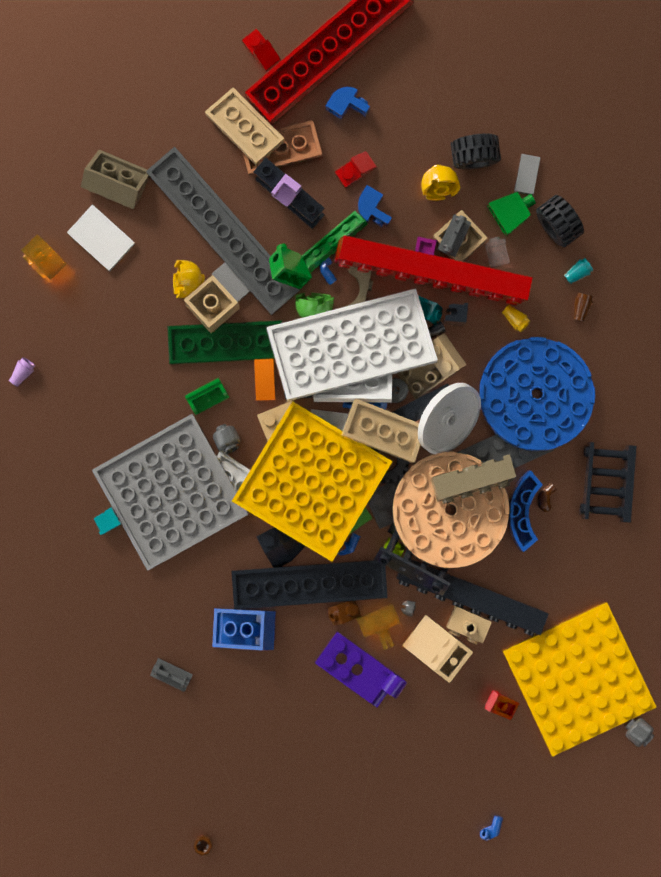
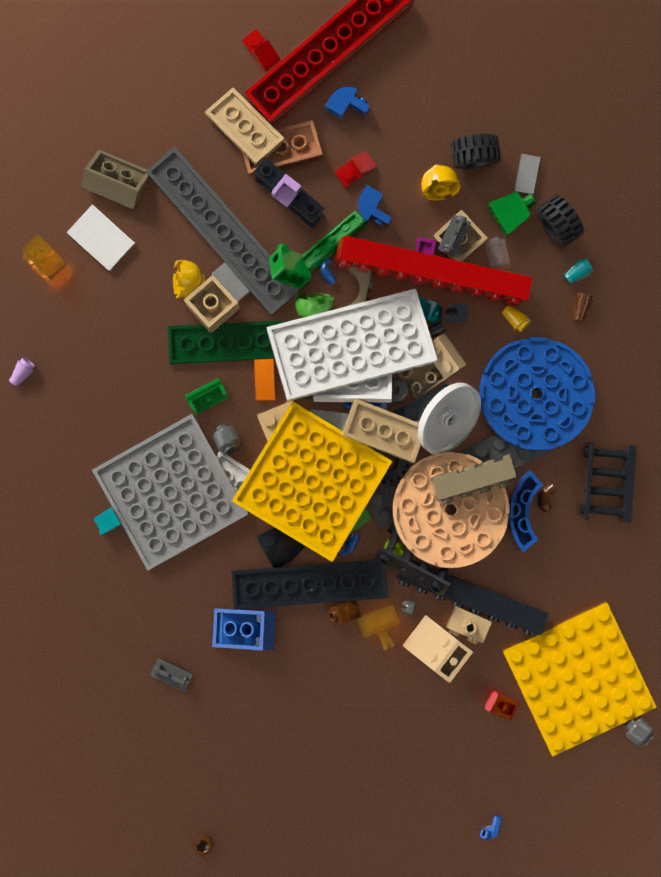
(375, 678): dark purple hinge -> none

